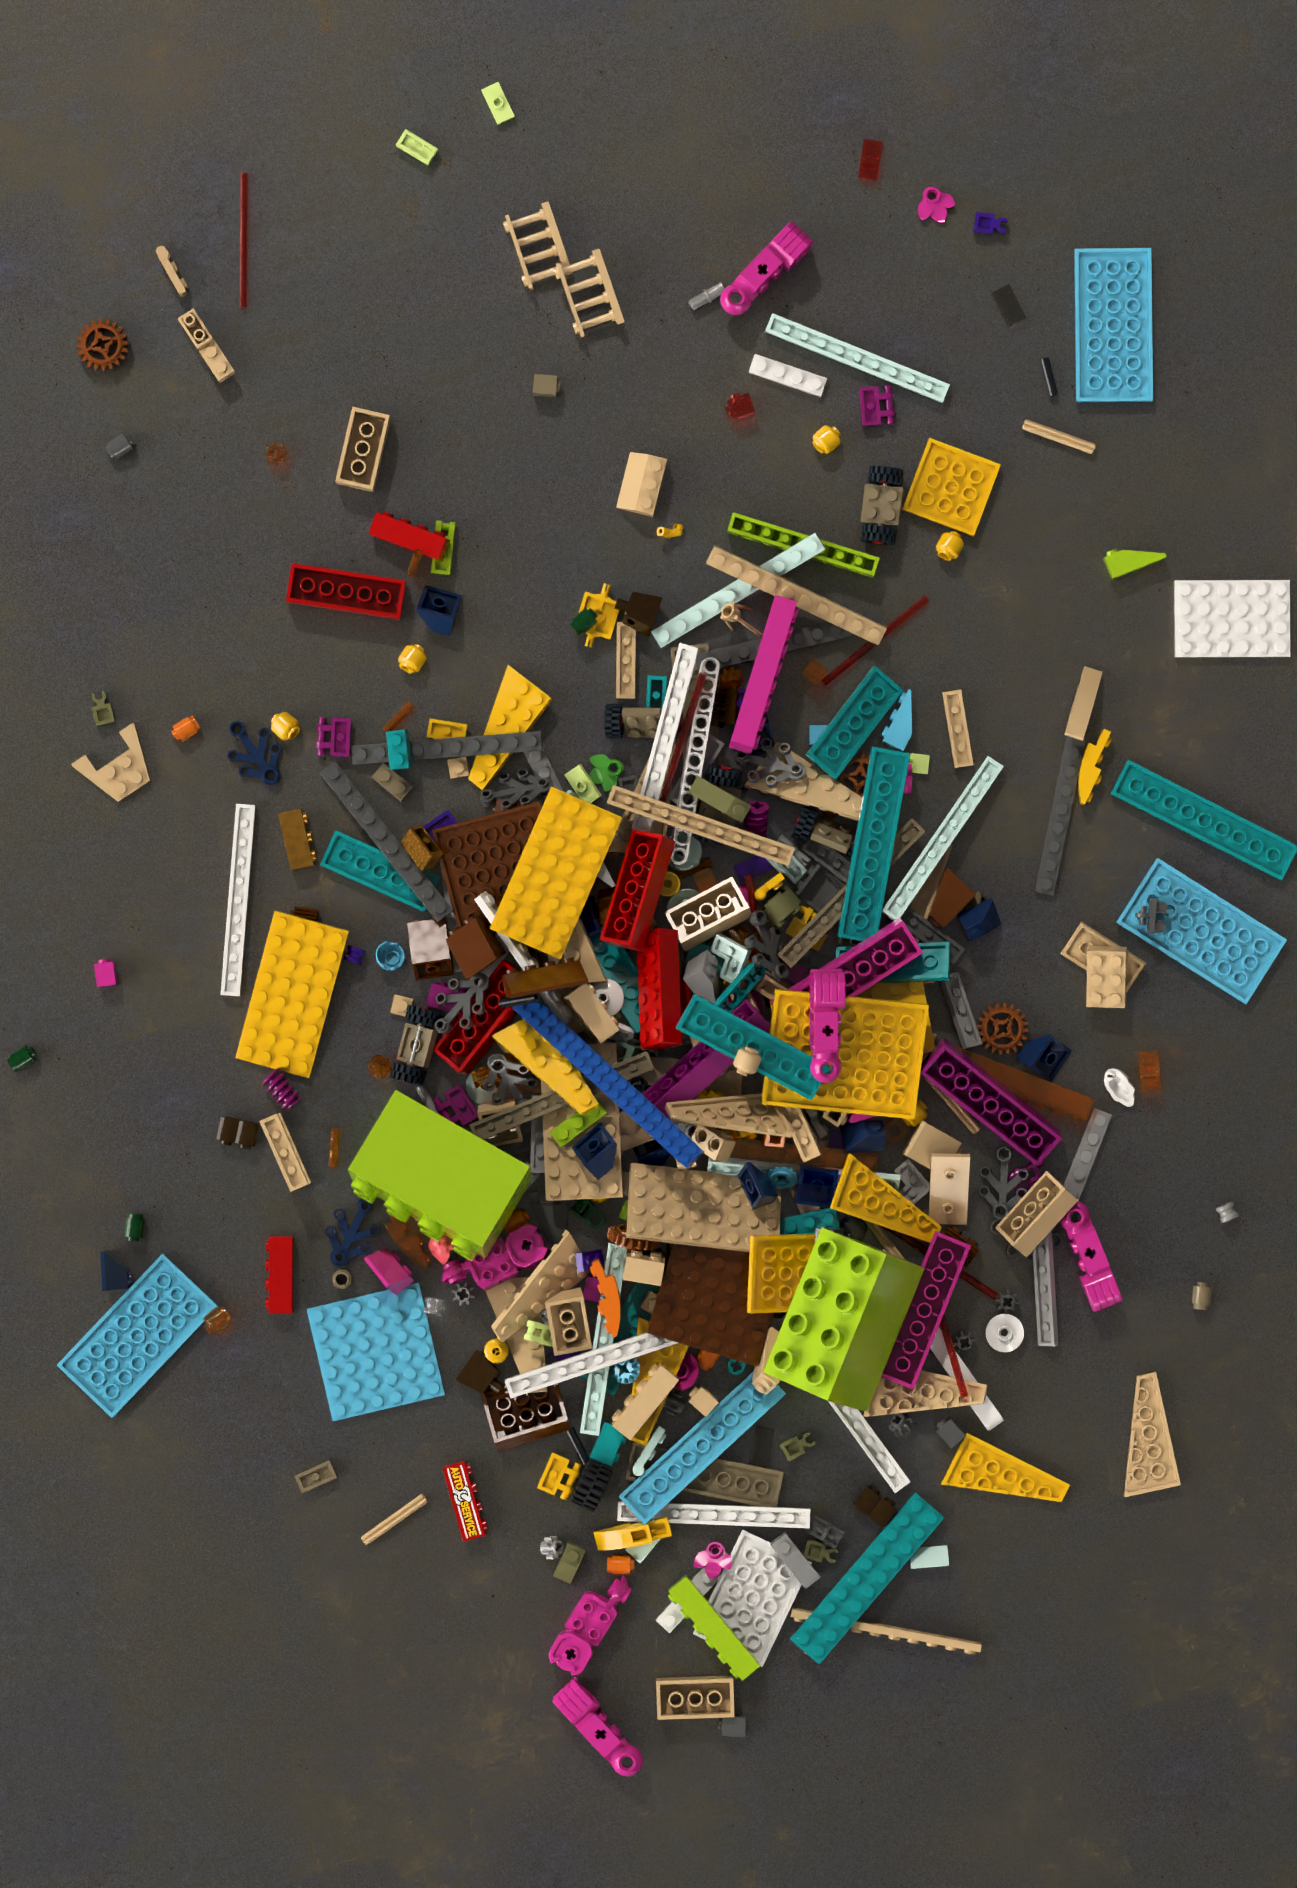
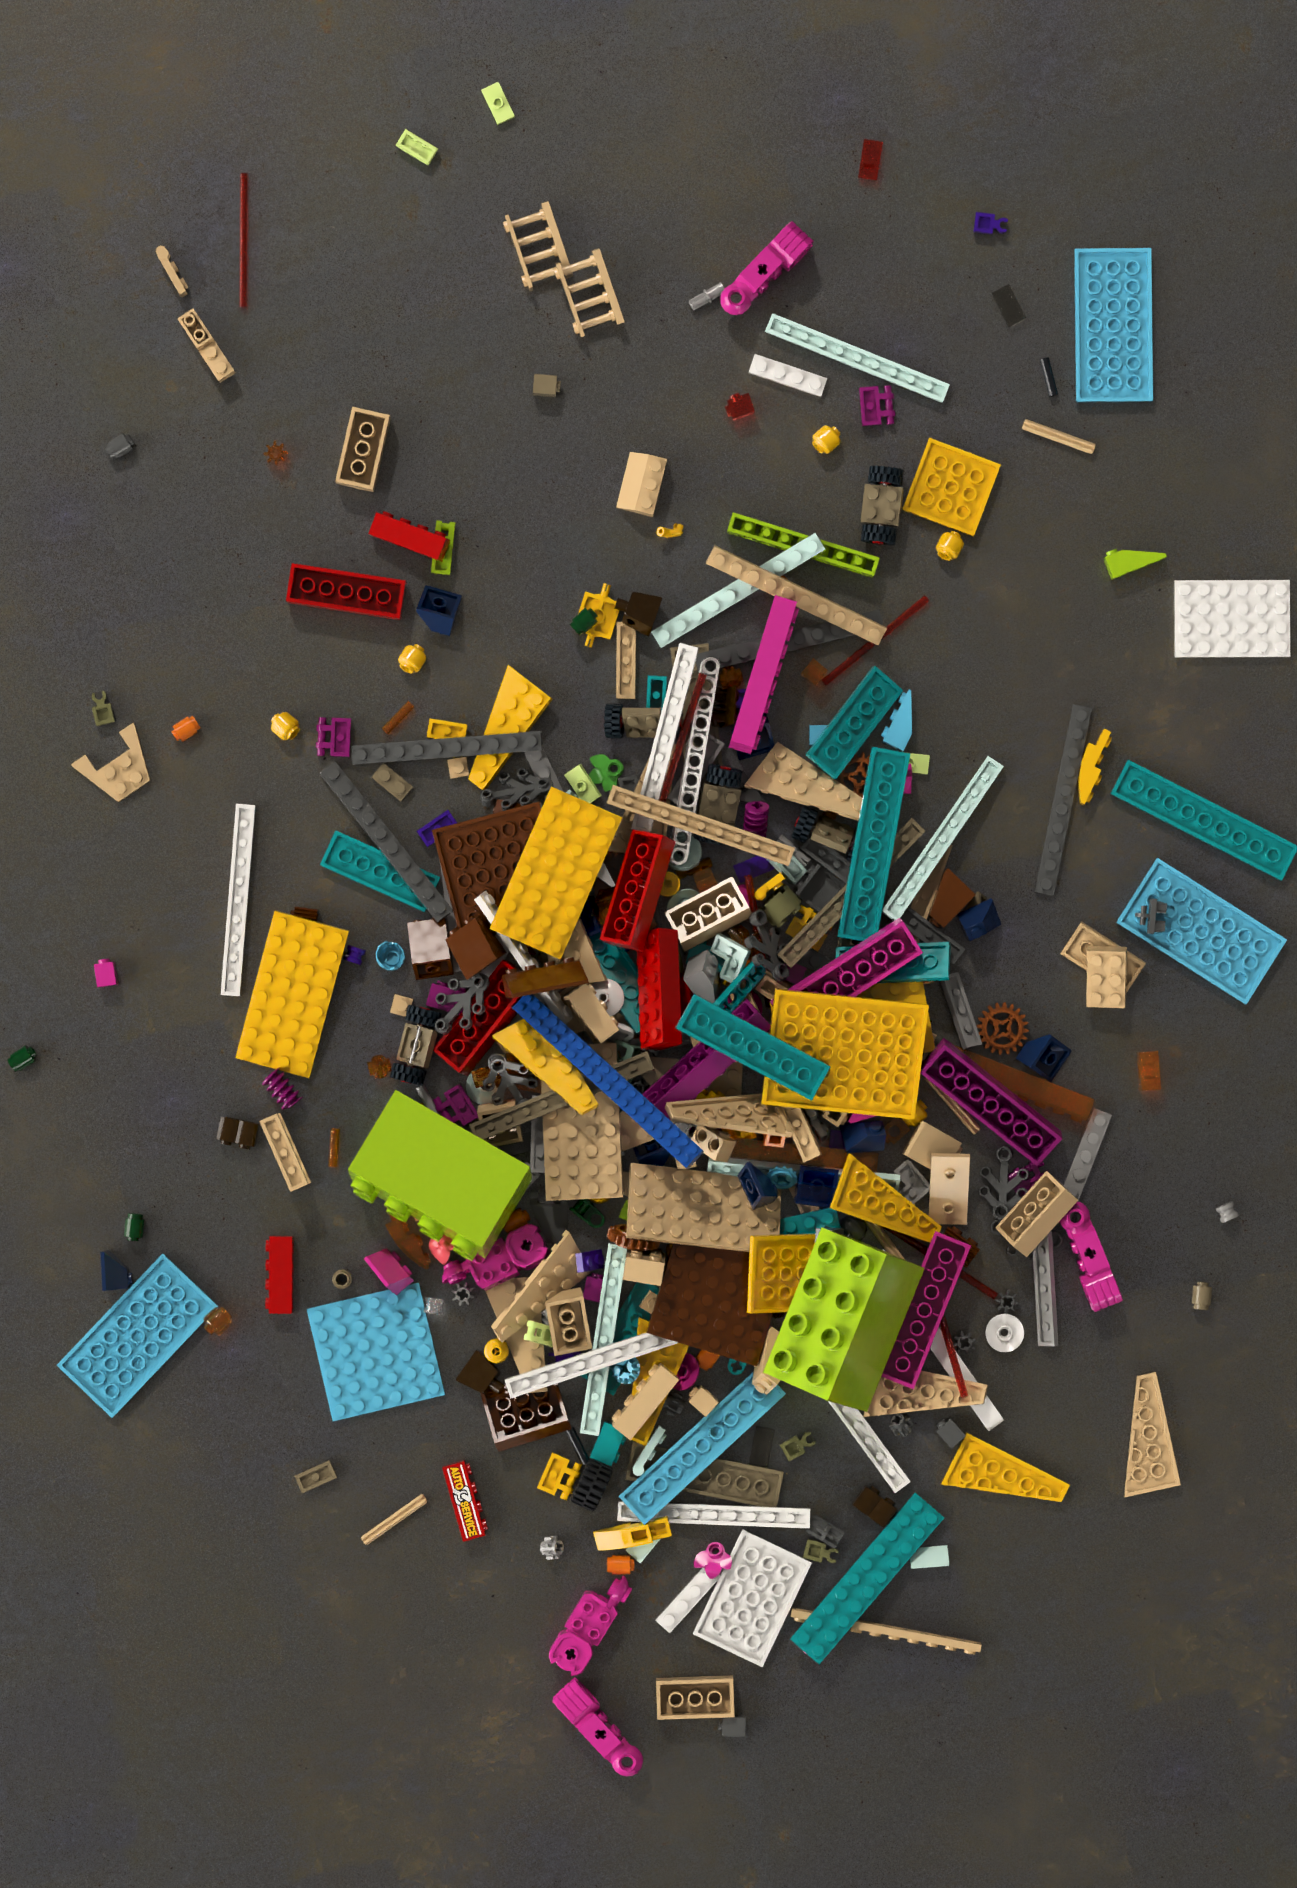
(110, 341): dark orange gear -> none
(256, 756): dark blue plant -> none
(297, 839): pearl gold brick -> none
(350, 1235): dark blue plant -> none
(399, 749): teal brick -> none
(414, 563): clear orange piece -> none
(421, 848): pearl gold brick -> none
(509, 1002): black piece -> none
(569, 1562): olive slope -> none
(577, 1124): lime plate -> none
(597, 1151): dark blue slope -> none
(610, 1304): orange slope -> none
(715, 1629): lime brick -> none
(719, 798): olive slope -> none
(731, 613): tan plant -> none
(747, 1061): tan head -> none
(772, 765): dark grey plant -> none
(795, 1560): light grey slope -> none
(826, 998): dark pink brick -> none
(937, 207): dark pink plate -> none
(957, 728): tan plate -> none
(1083, 703): tan slope -> none
(1119, 1087): white arm -> none

